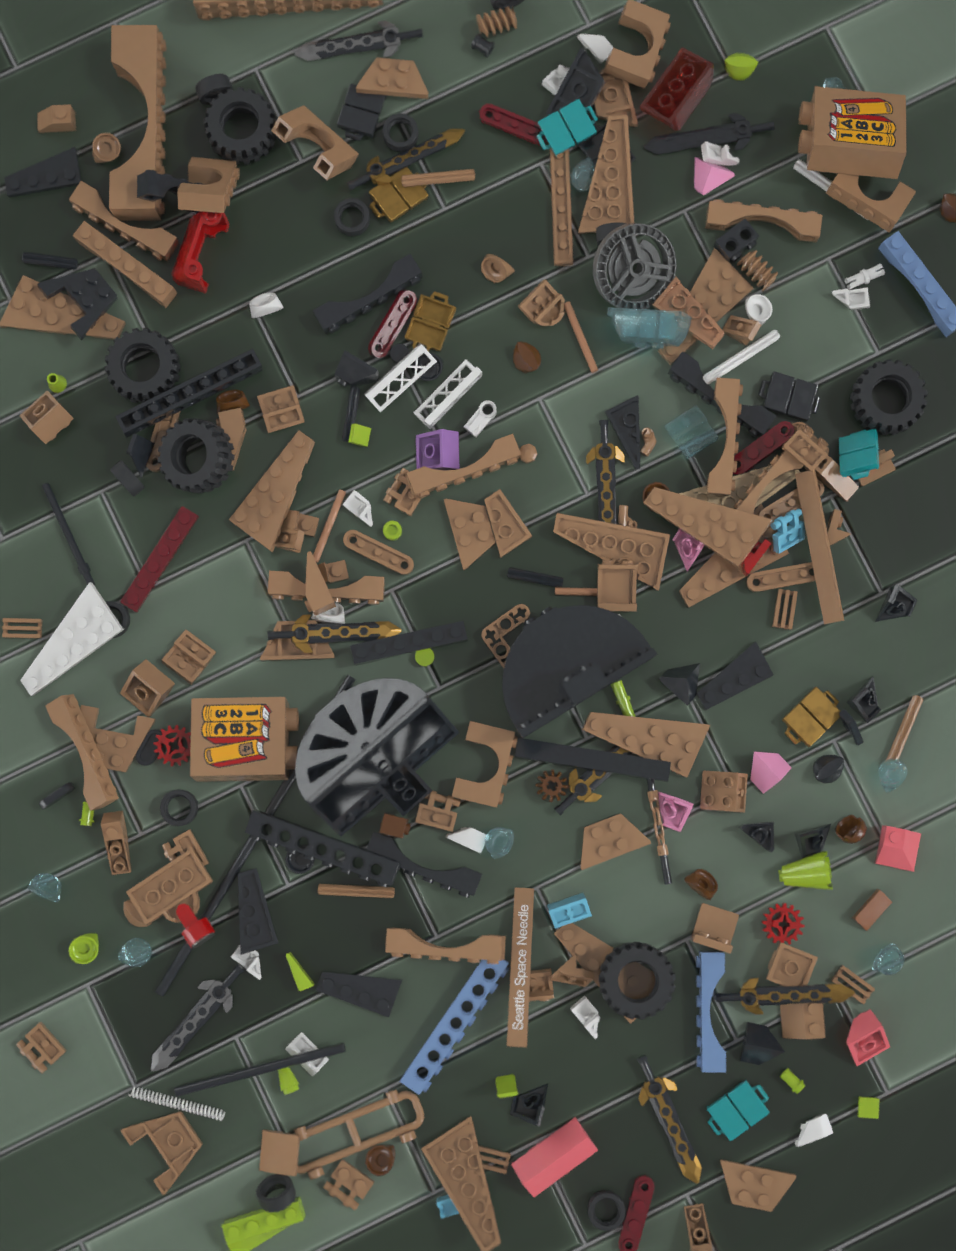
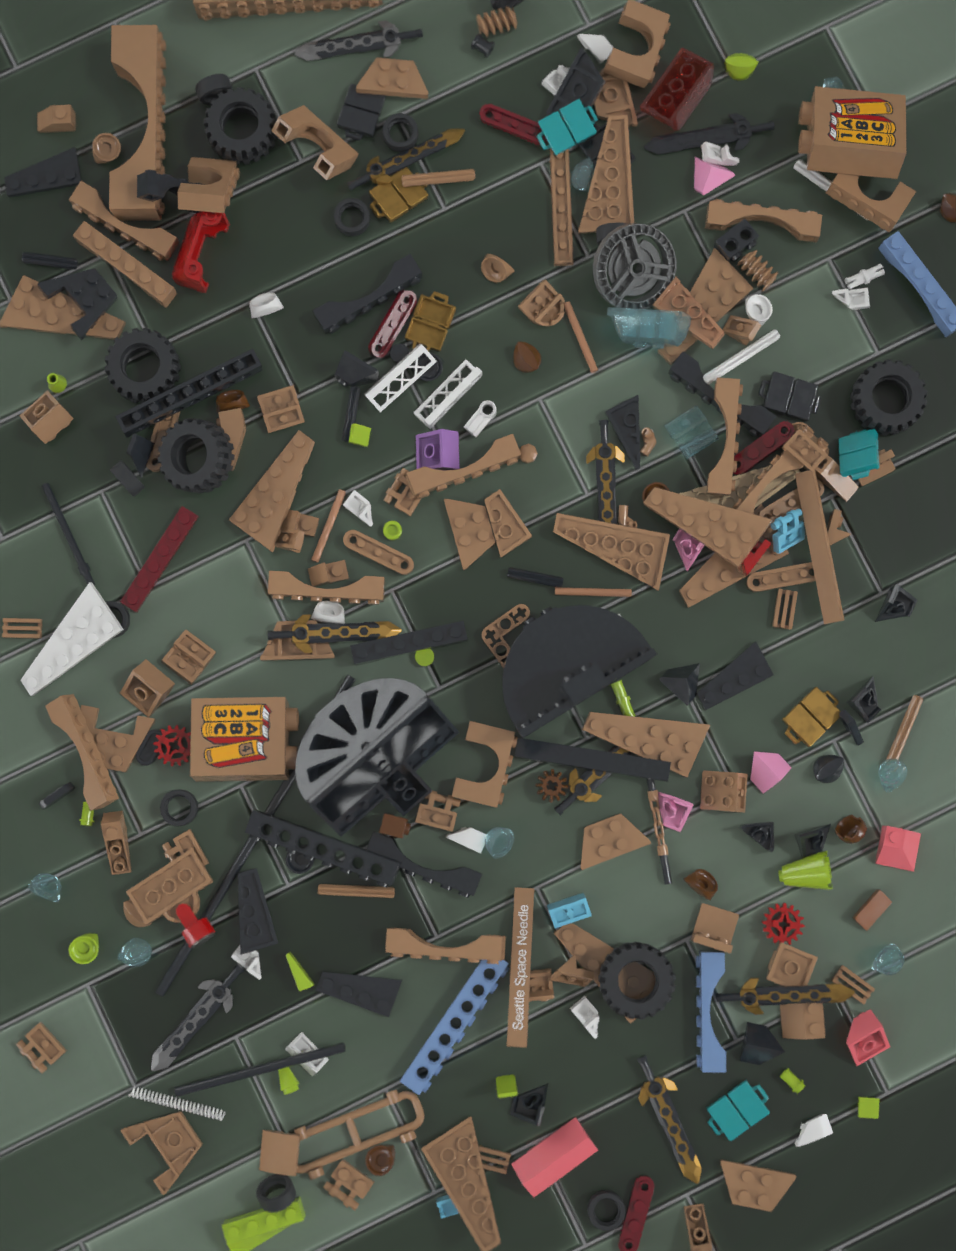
(316, 590): medium nougat slope -> none
(617, 586): medium nougat panel -> none

